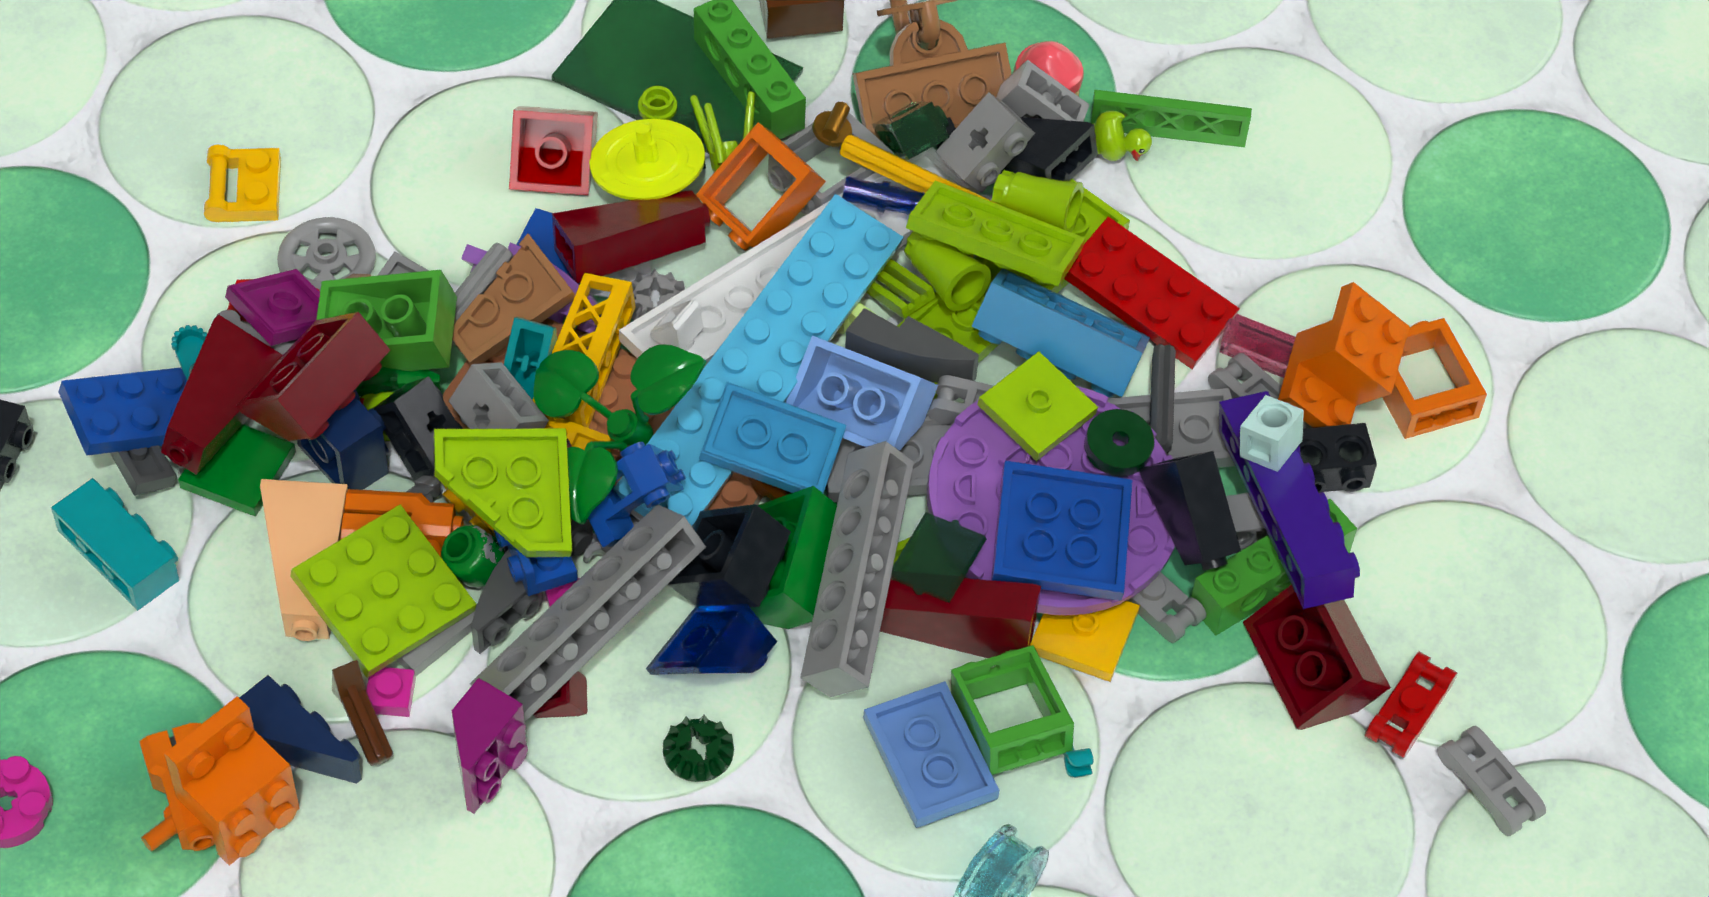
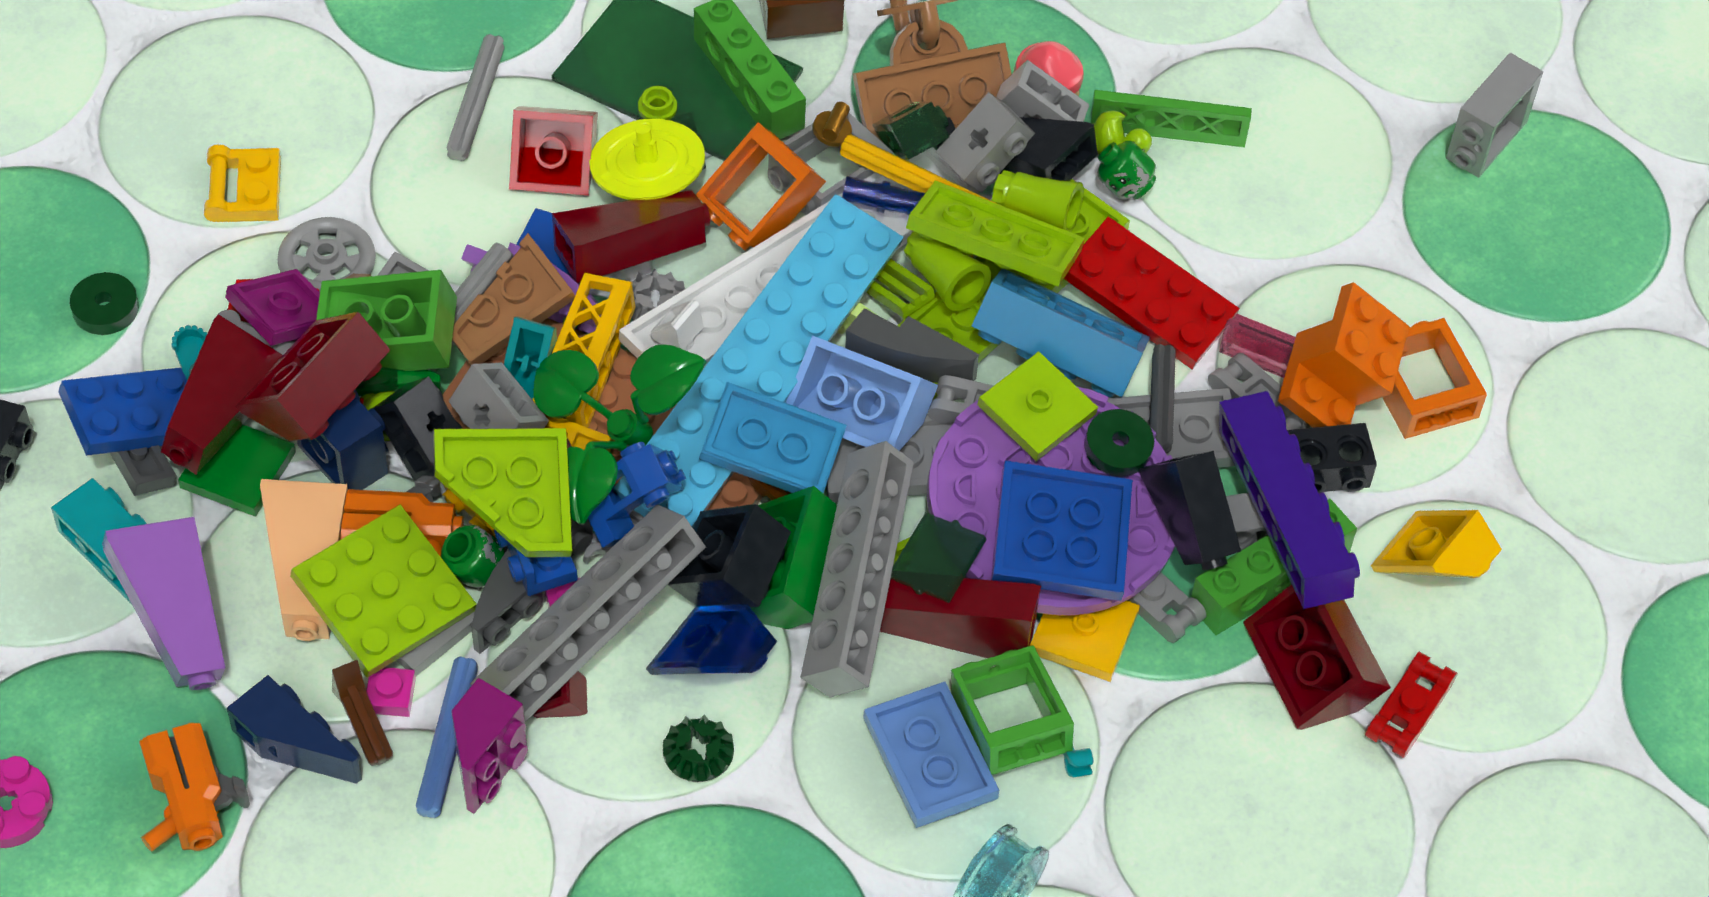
(106, 318): none -> dark green piece
(170, 592): none -> medium lavender slope
(233, 781): orange bracket -> none
(443, 745): none -> medium blue axle
(475, 97): none -> light grey axle
(716, 148): lime plant -> none
(1126, 170): none -> green head
(1271, 433): light aqua brick -> none
(1440, 545): none -> yellow slope
(1492, 780): light grey plate -> none
(1494, 115): none -> light grey window

